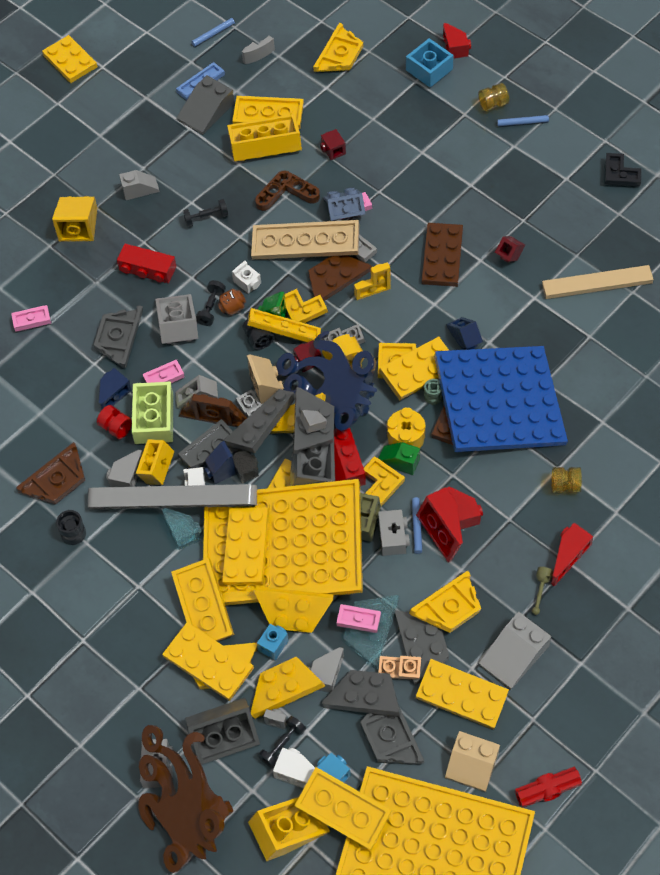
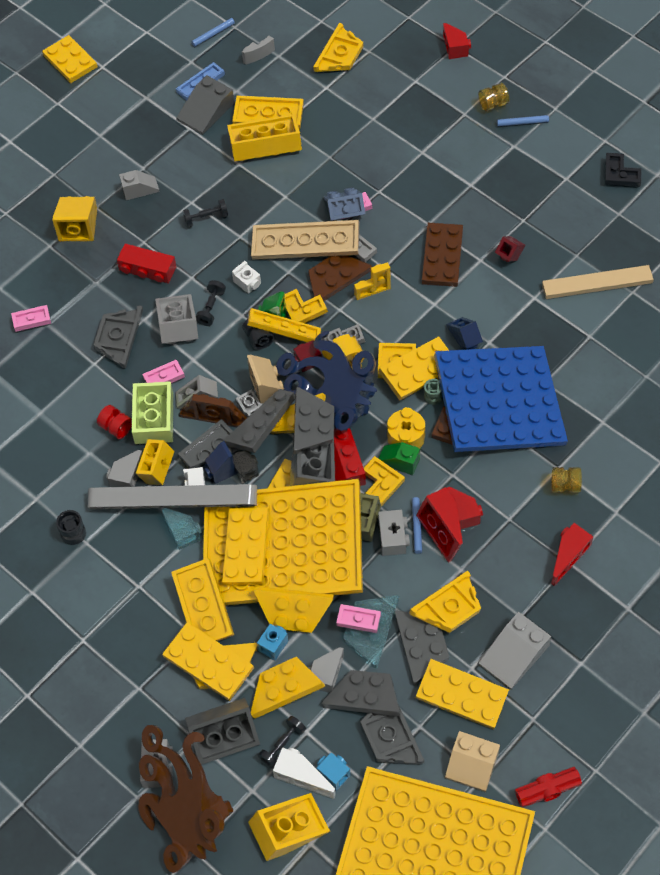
(55, 478): reddish brown wing -> none
(113, 388): dark blue slope -> none
(231, 302): dark orange head -> none
(275, 718): light grey plate -> none
(286, 185): reddish brown beam -> none
(312, 420): light grey slope -> none
(333, 144): dark red brick -> none
(343, 808): yellow plate -> none
(400, 667): light nougat slope -> none
(429, 62): dark azure brick -> none
(543, 575): olive hinge -> none

